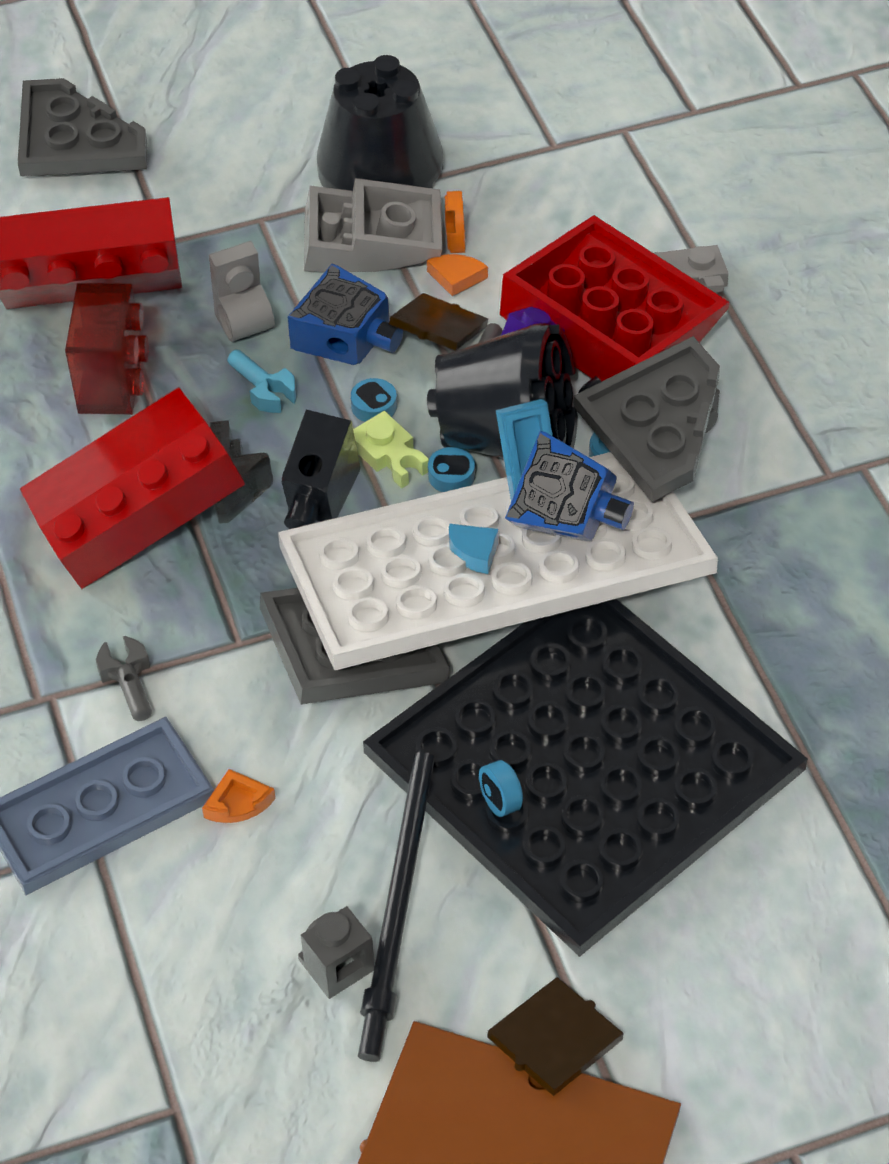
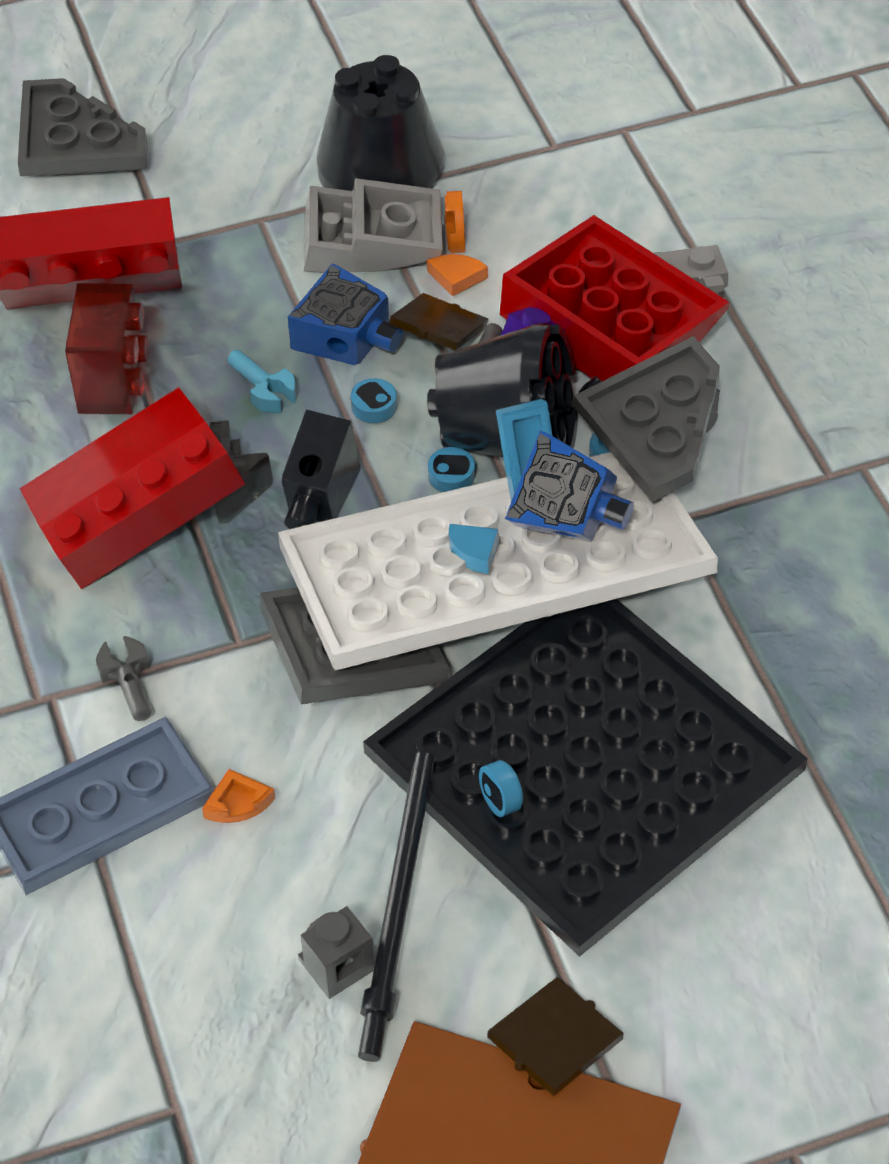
(237, 292): light grey plate -> none
(388, 444): yellowish green plate -> none

